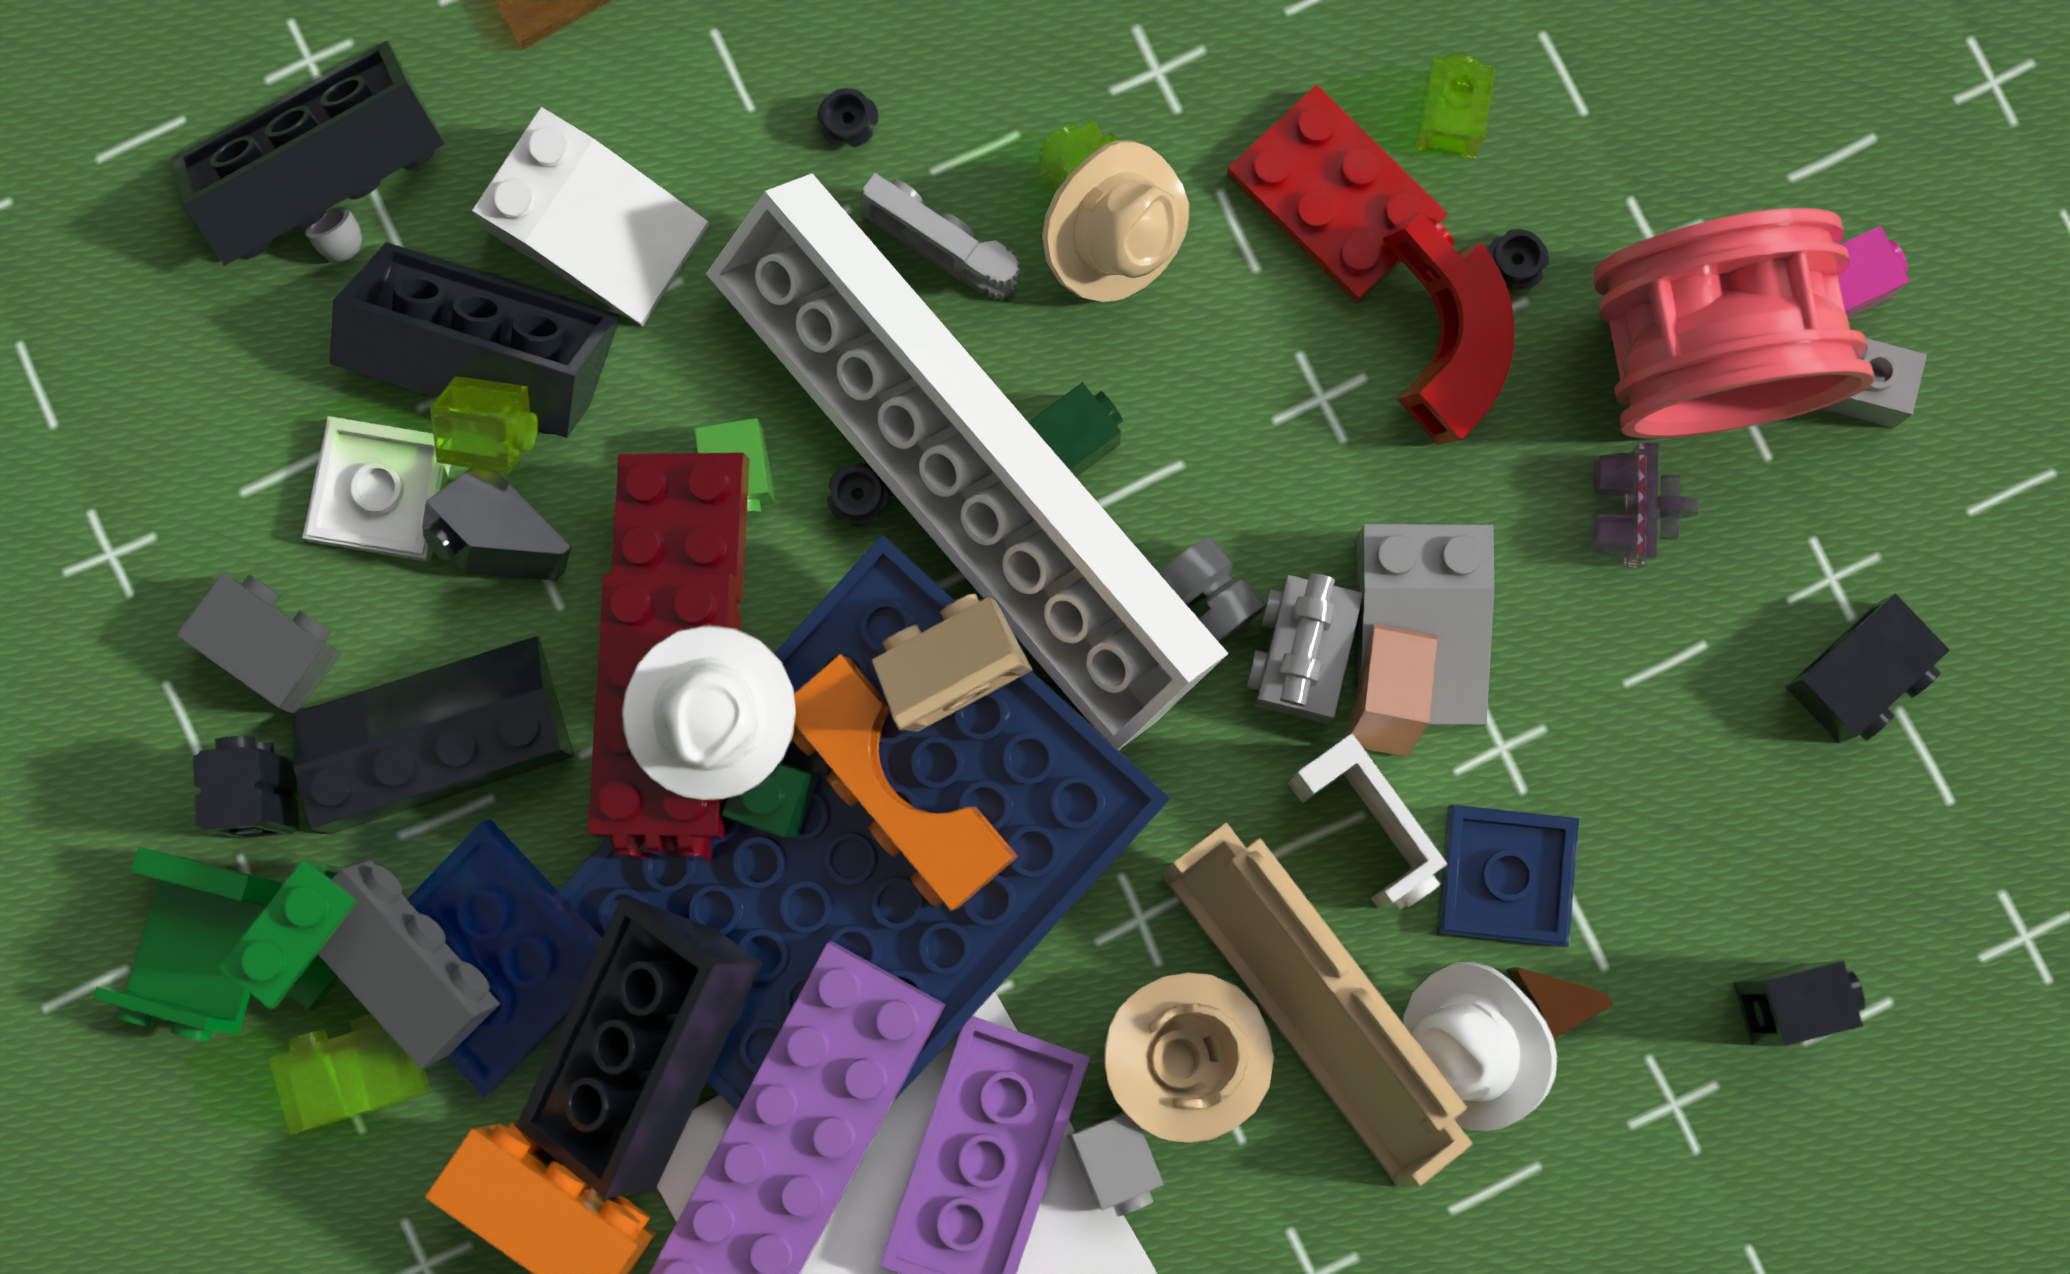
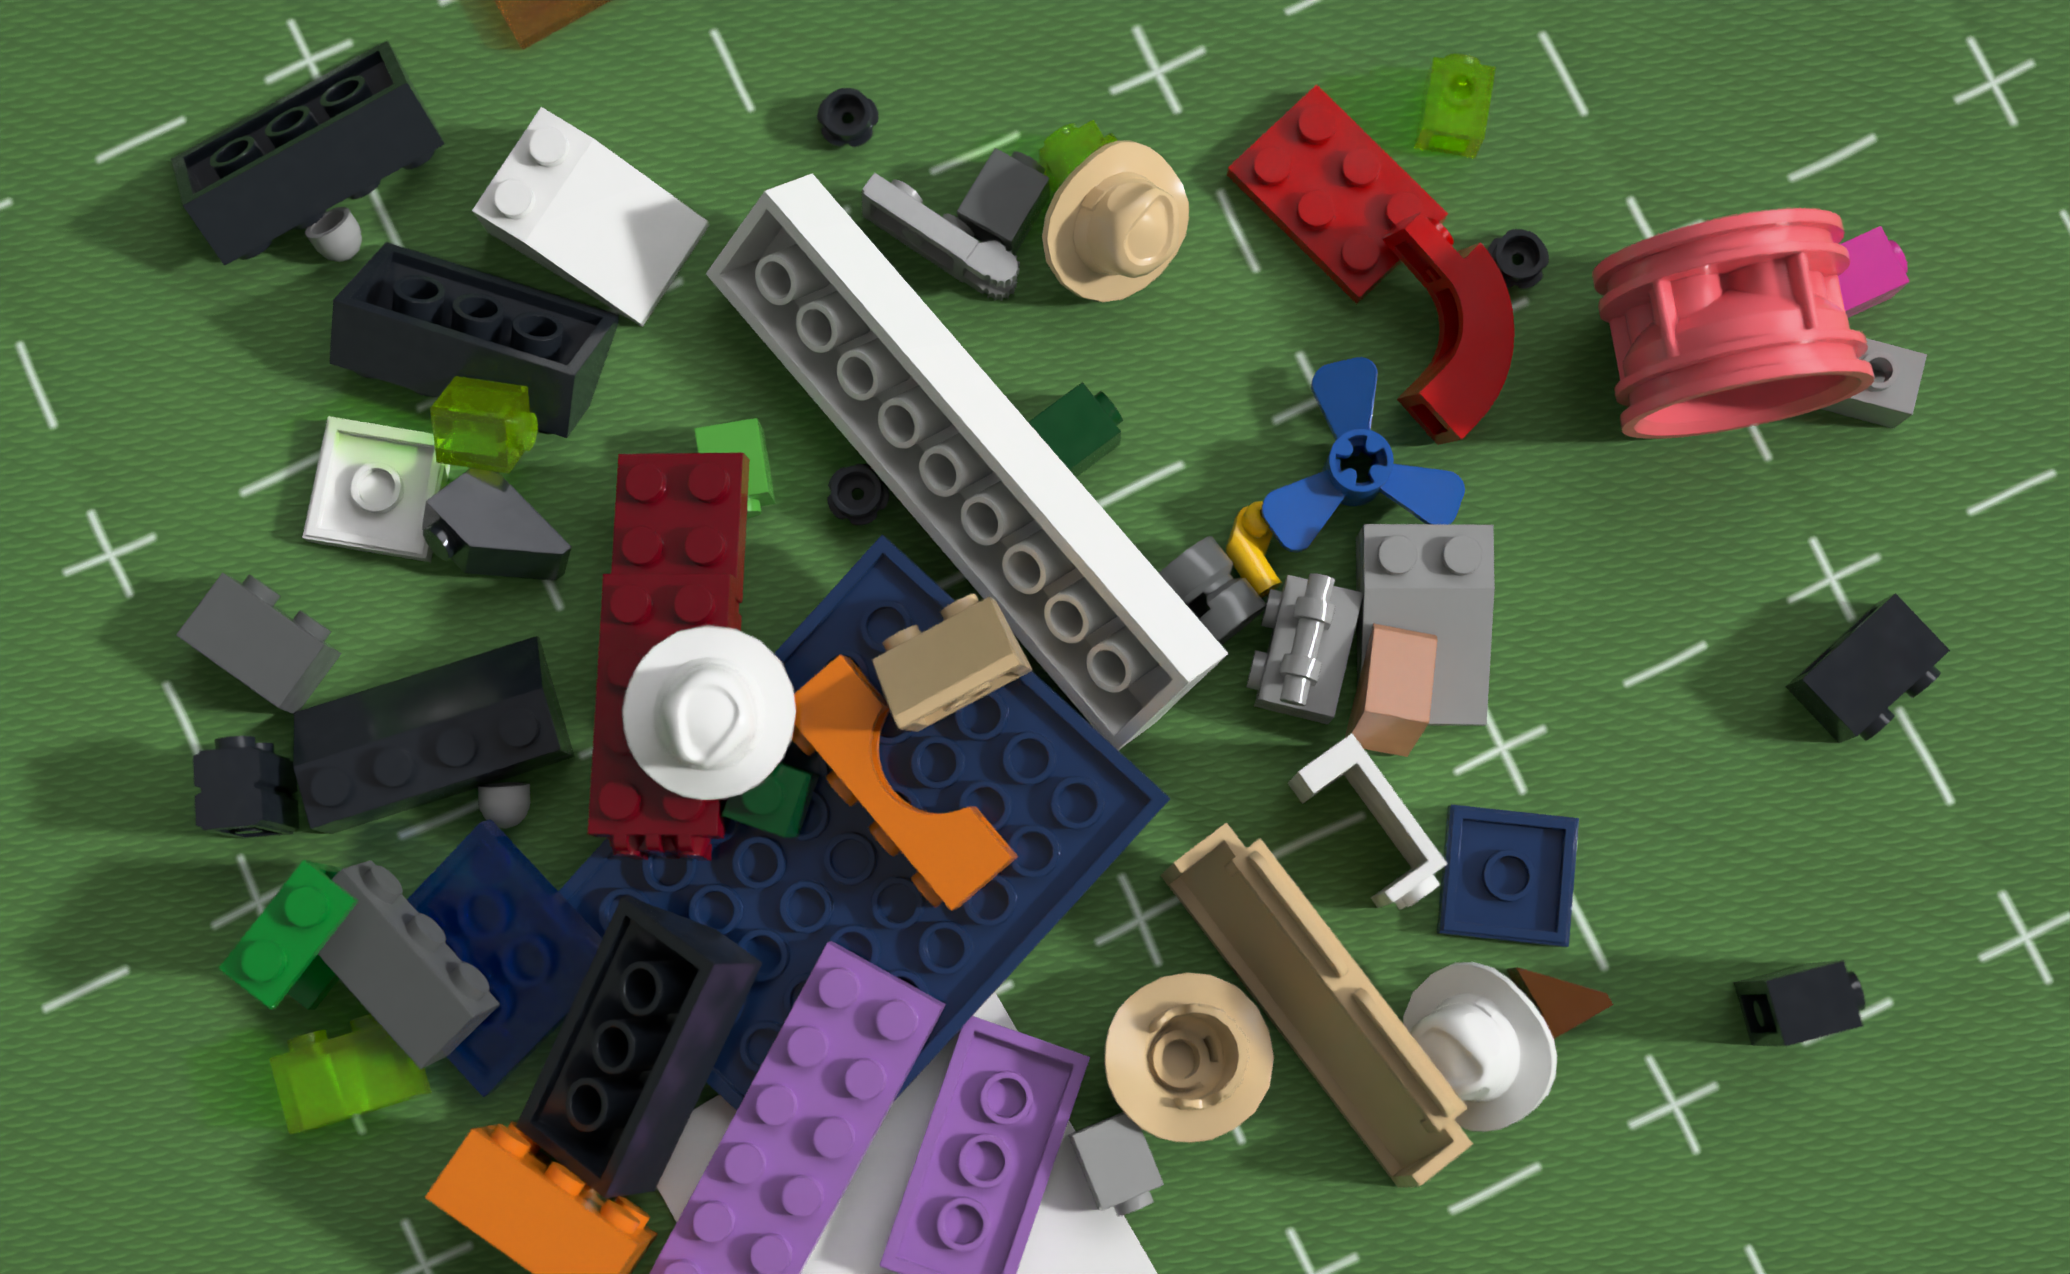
(188, 934): green panel -> none
(504, 802): none -> light grey hinge
(1005, 199): none -> dark grey brick
(1248, 547): none -> yellow arm
(1346, 399): none -> blue piece
(1636, 531): hips -> none

